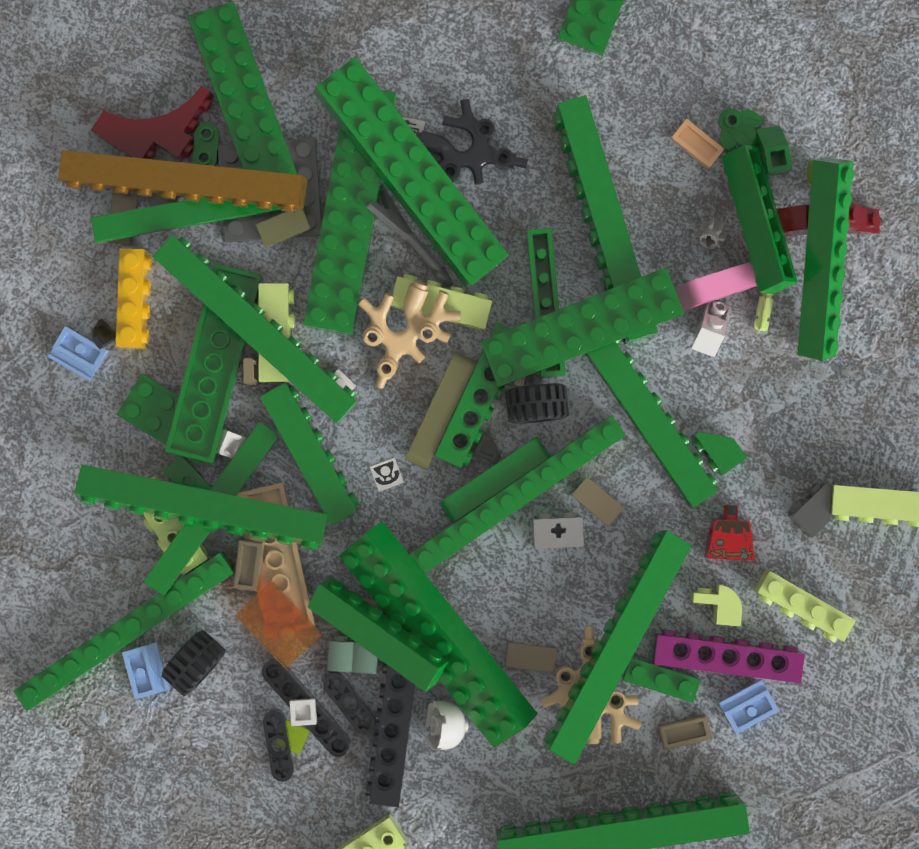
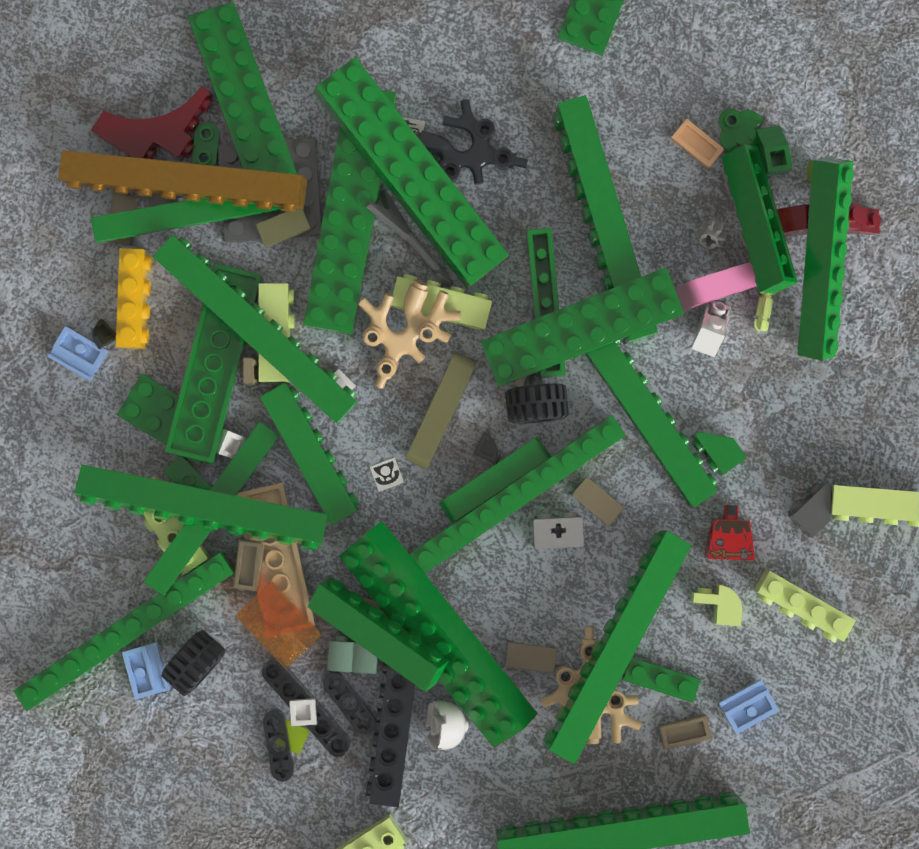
(447, 450): green brick -> none
(789, 671): magenta brick -> none

